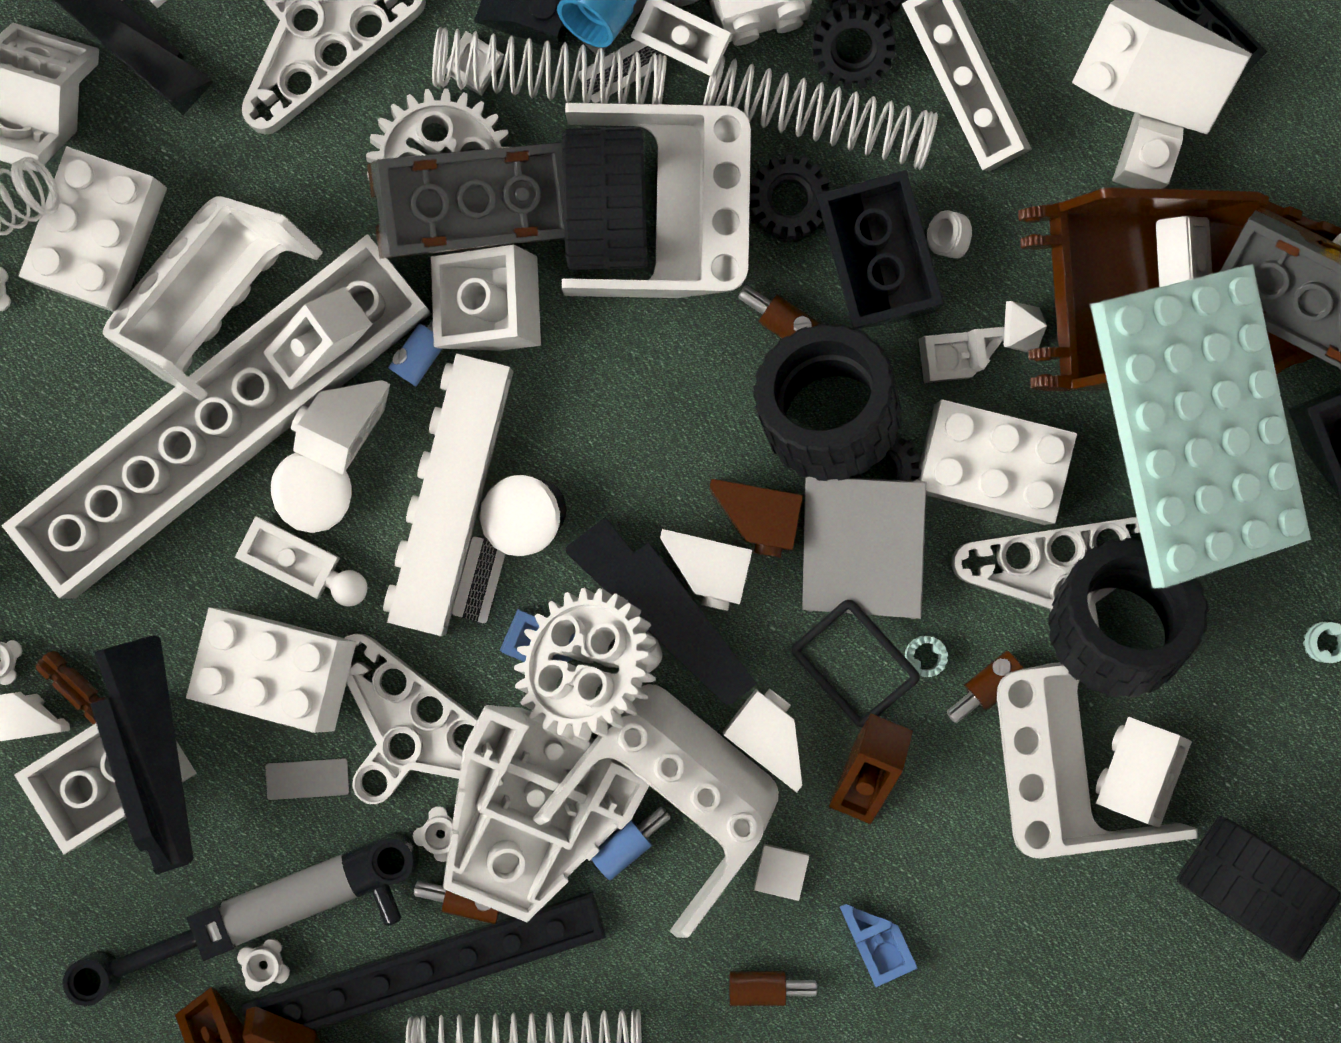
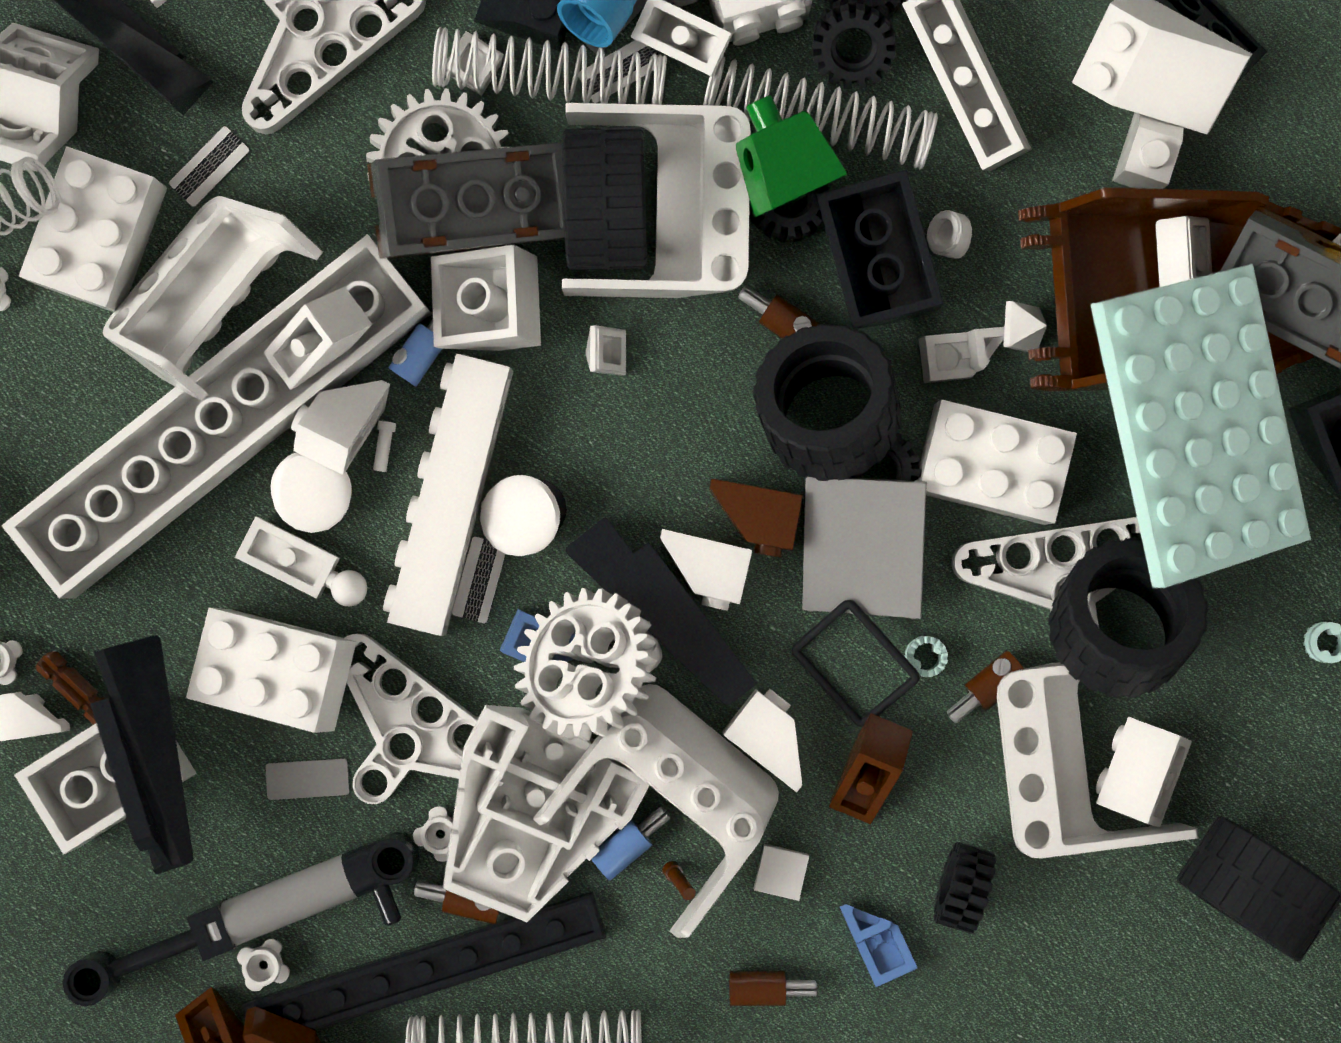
(209, 166): none -> sticker
(383, 445): none -> white piece
(606, 350): none -> white slope
(674, 873): none -> reddish brown piece
(784, 157): none -> green torso
(964, 887): none -> black tyre

